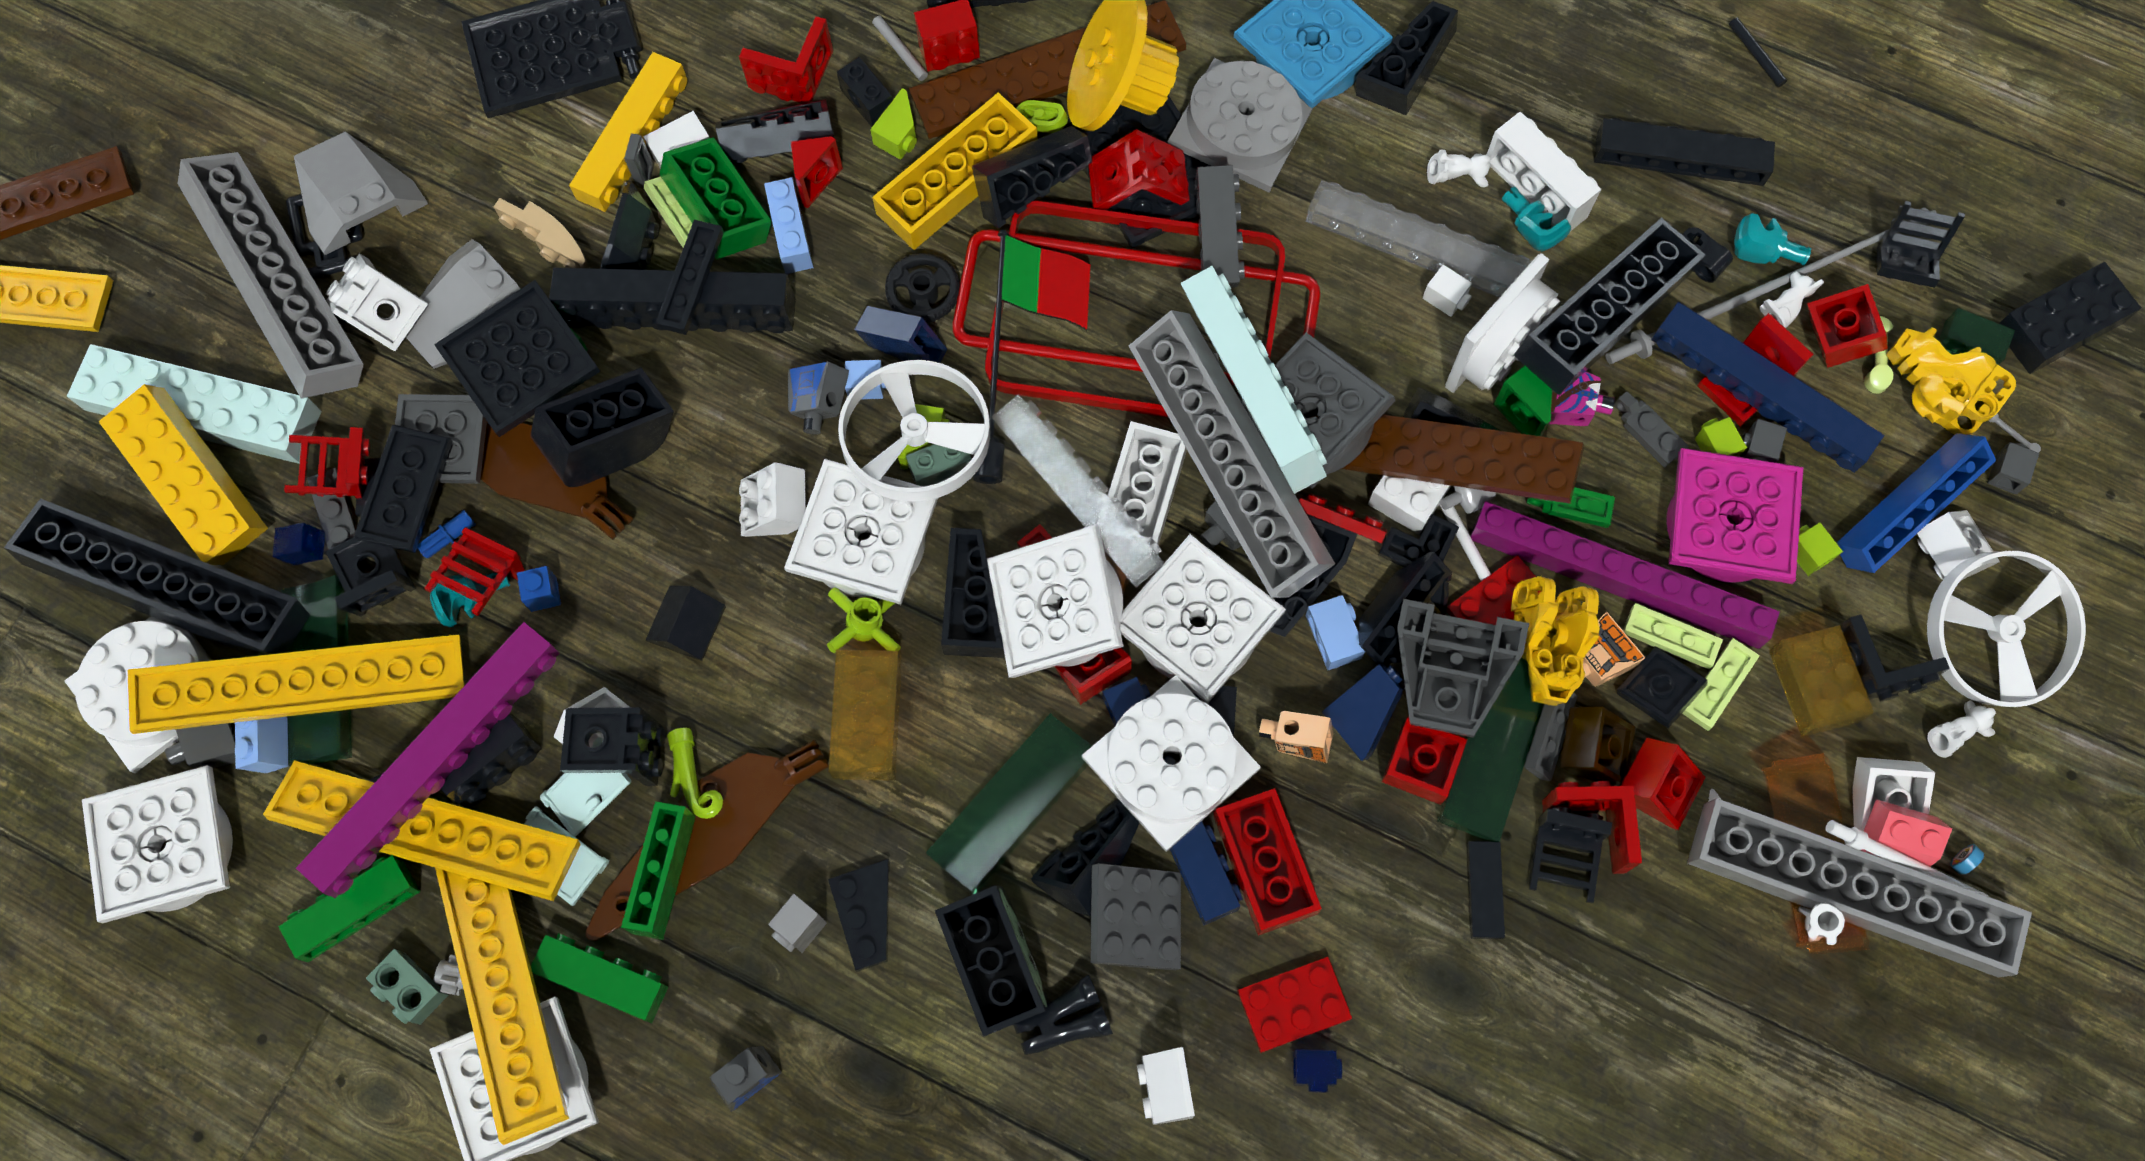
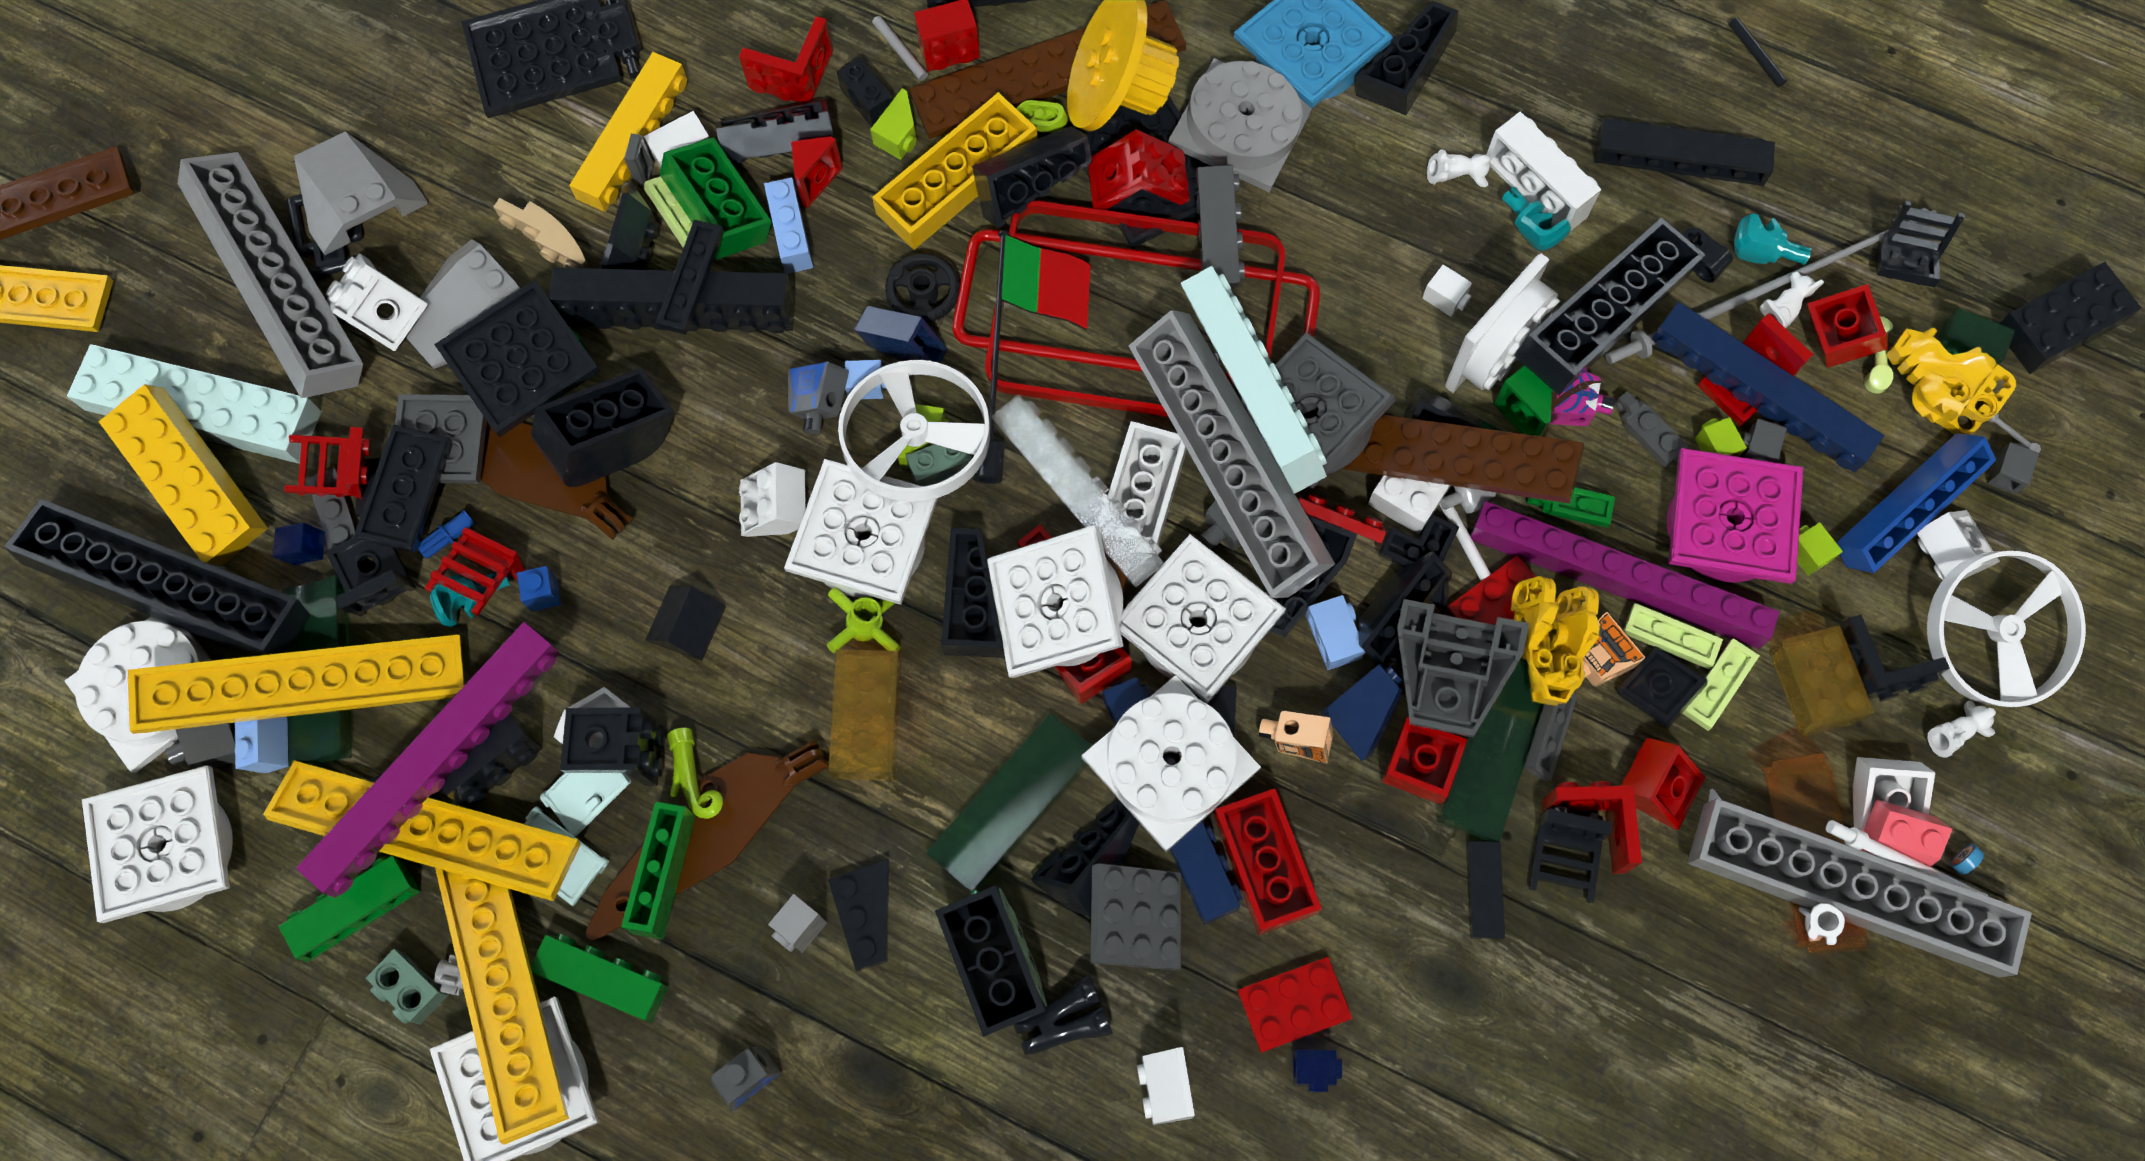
(1413, 238): clear brick -> none
(1597, 745): dark brown slope -> none

